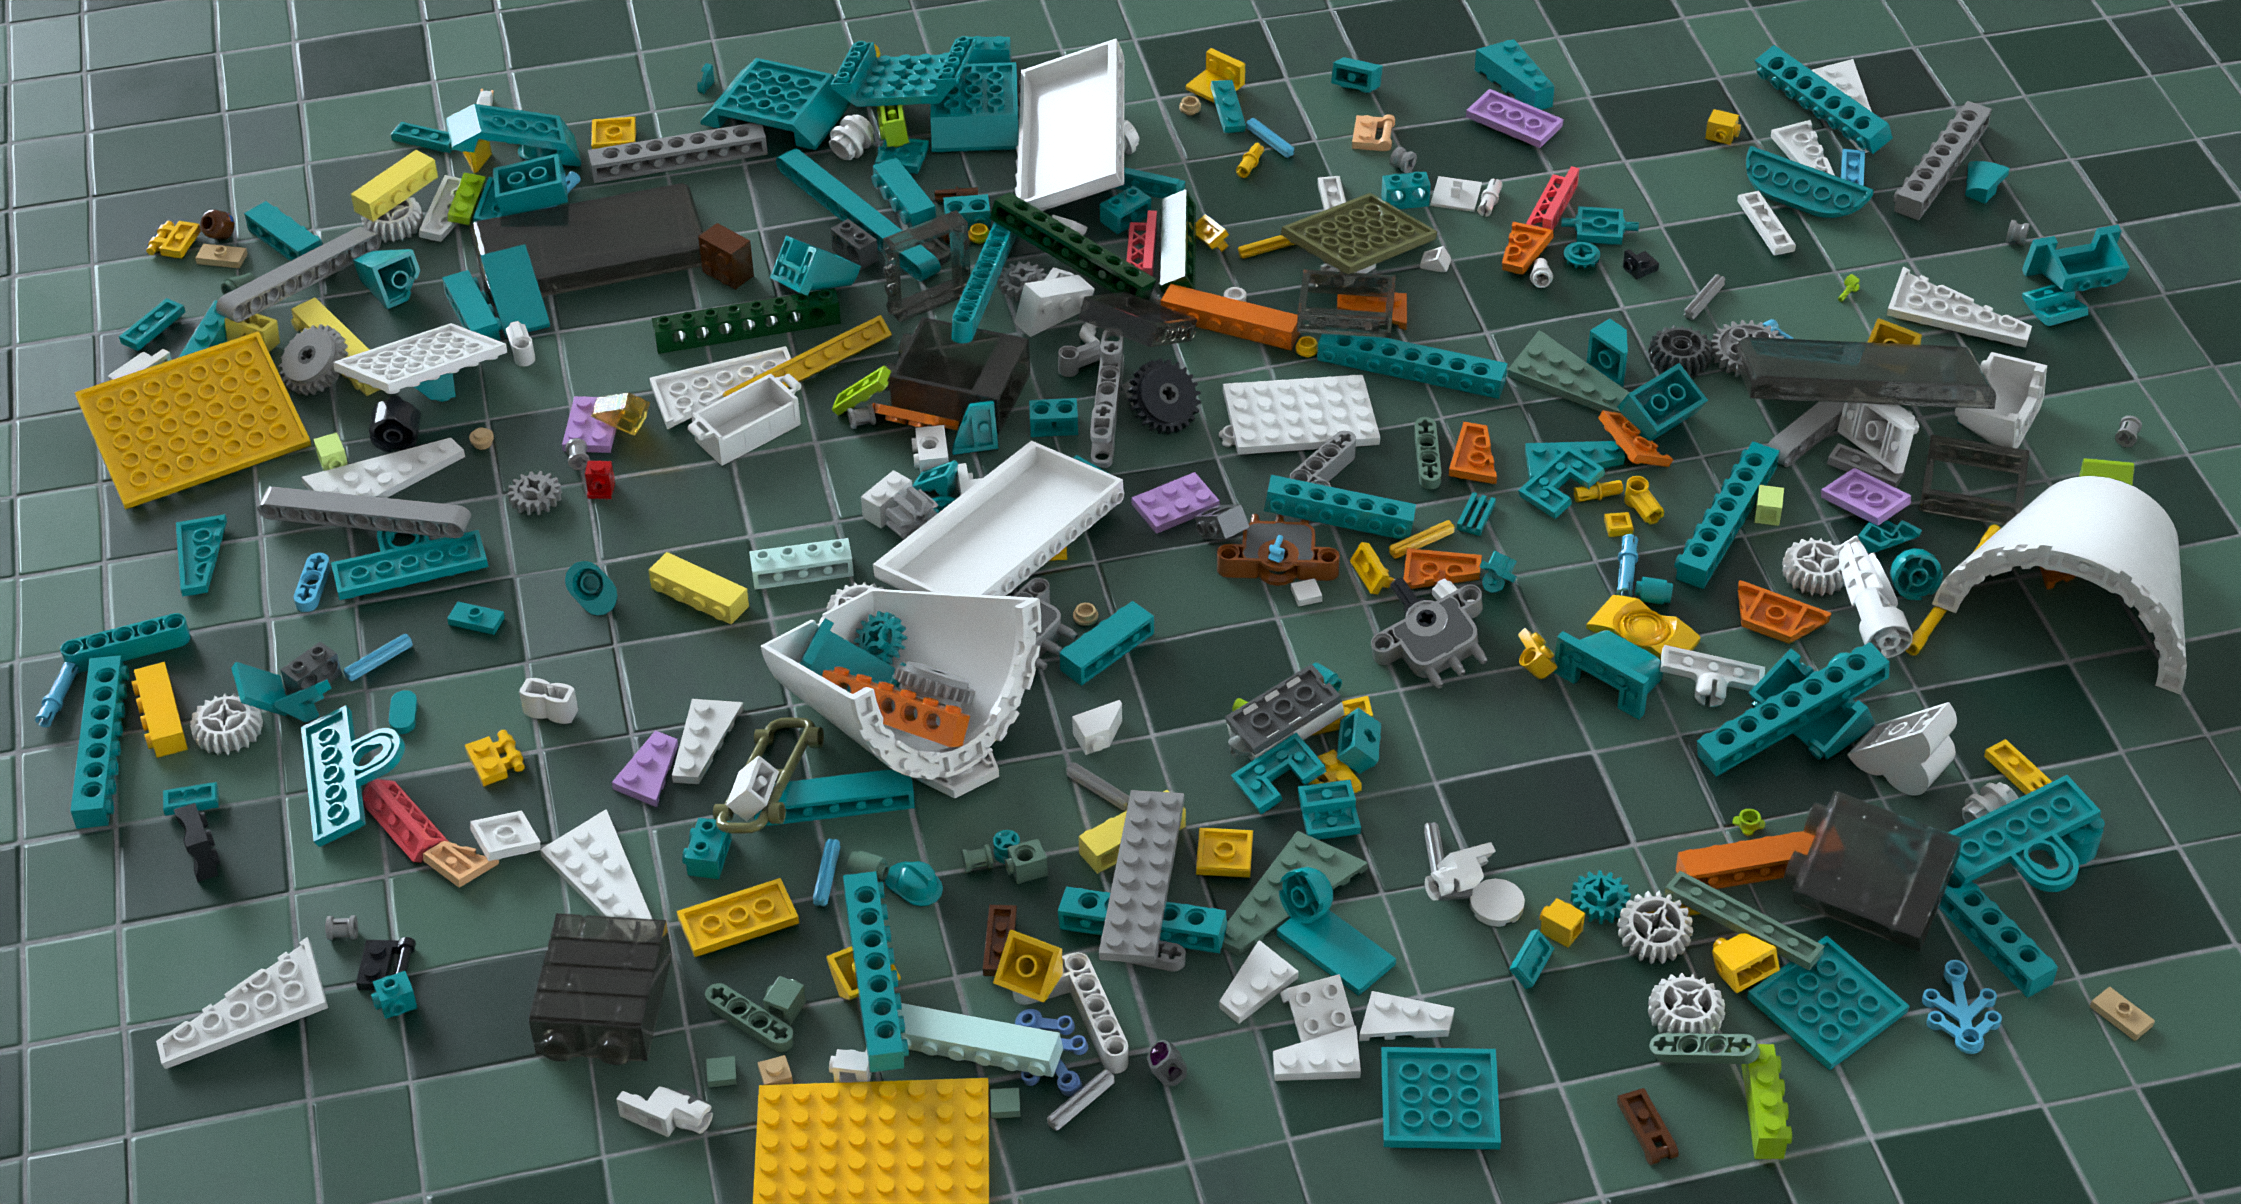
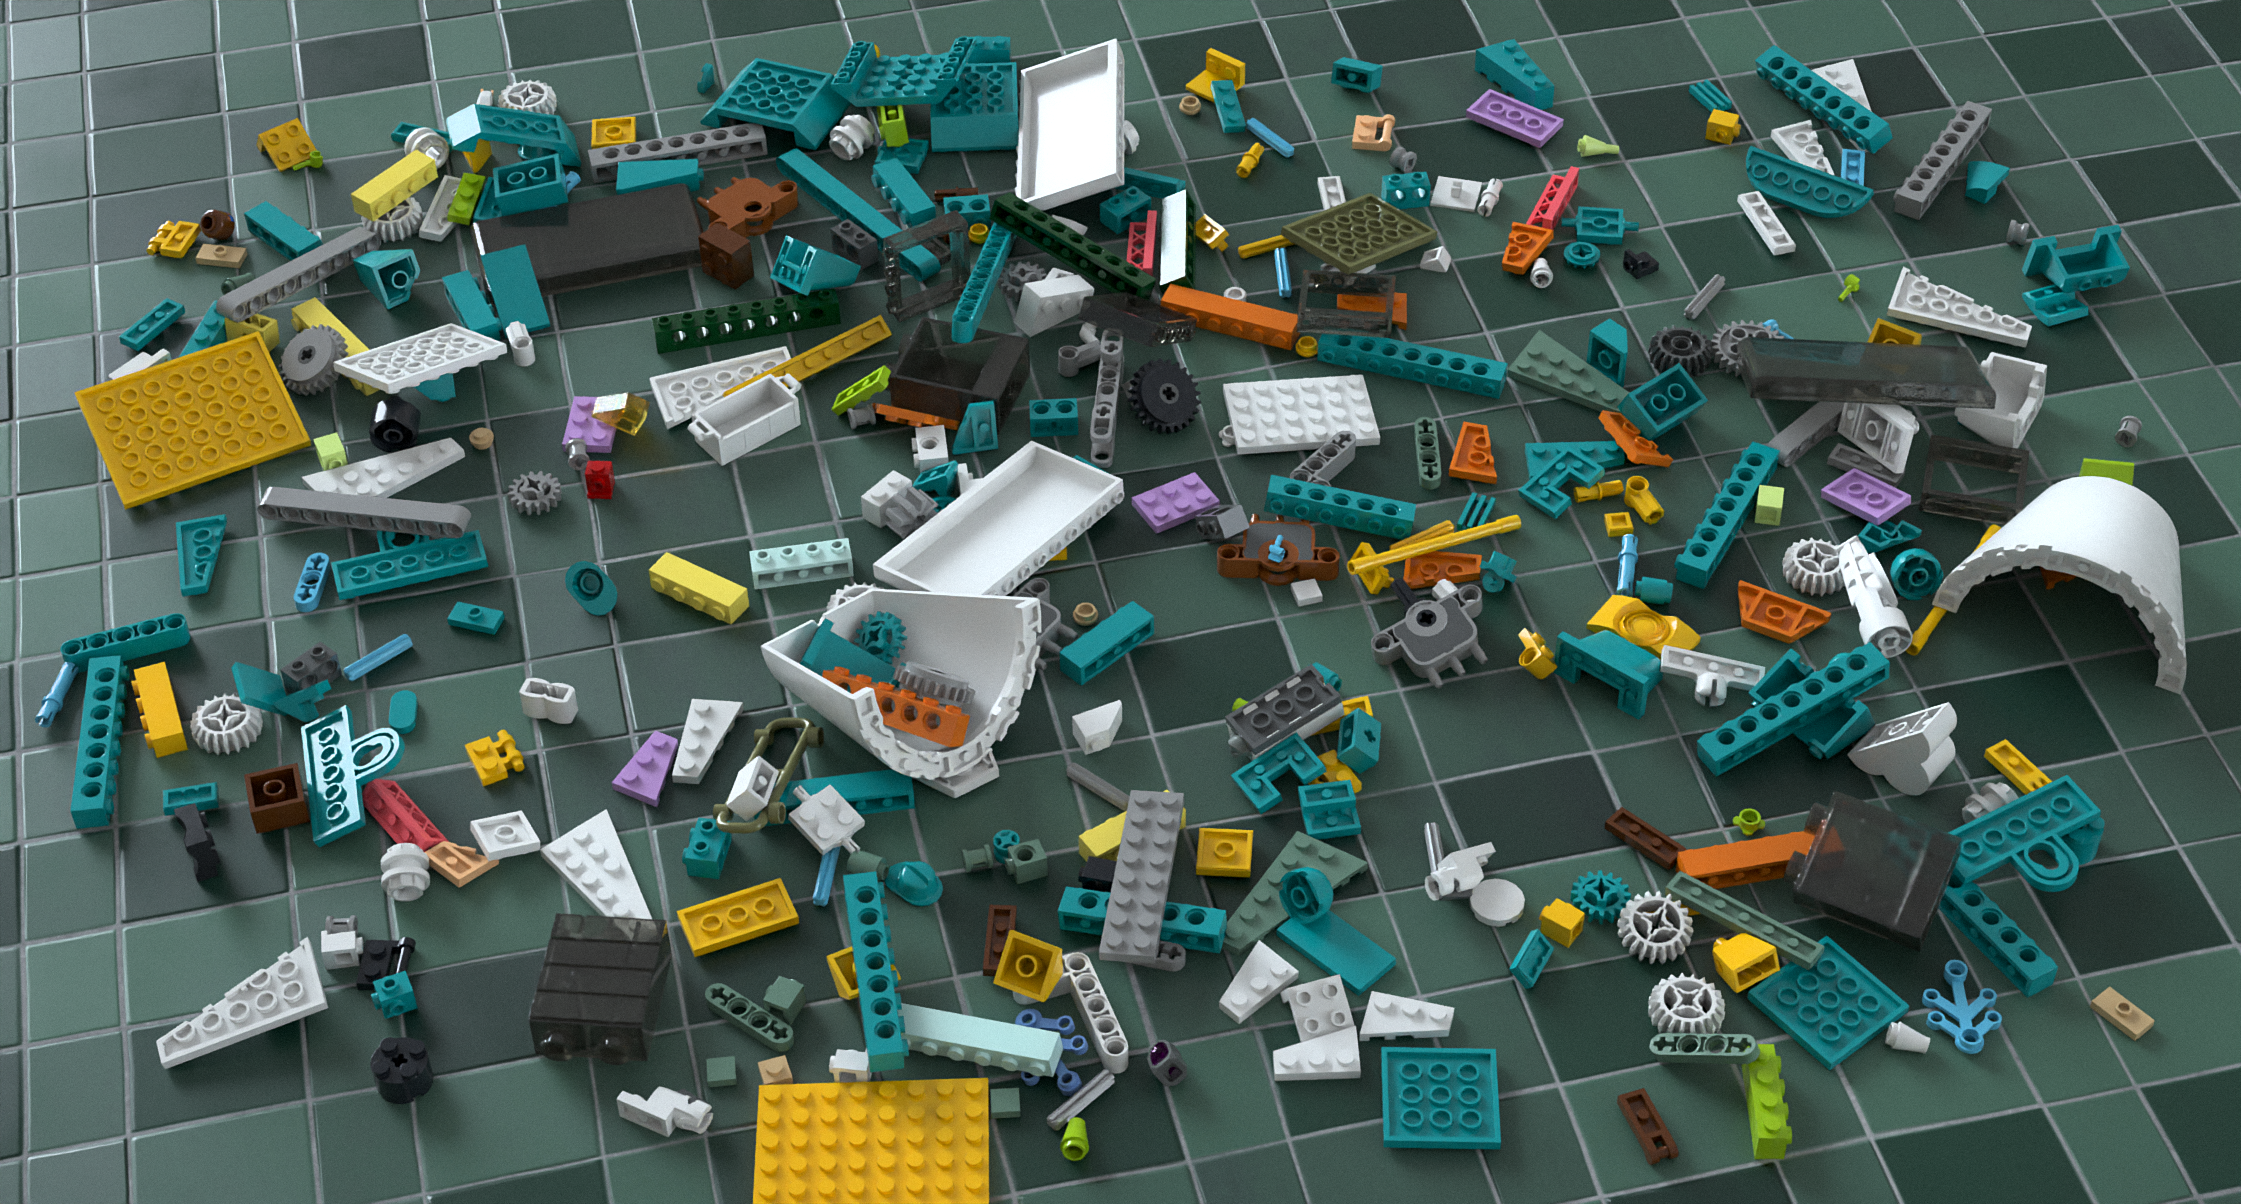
(276, 798): none -> reddish brown brick
(286, 144): none -> yellow bracket
(315, 161): none -> lime hand
(341, 949): none -> white brick
(401, 1069): none -> black brick
(405, 872): none -> white piece
(428, 143): none -> white piece
(529, 97): none -> white gear
(653, 174): none -> teal slope
(750, 202): none -> dark orange piece
(826, 820): none -> white plate
(1075, 1140): none -> lime cone
(1097, 874): none -> black brick
(1282, 271): none -> medium azure axle
(1370, 562): none -> yellow piece
(1589, 146): none -> yellowish green cone
(1644, 838): none -> reddish brown plate
(1713, 95): none -> teal tile
(1906, 1038): none -> white cone

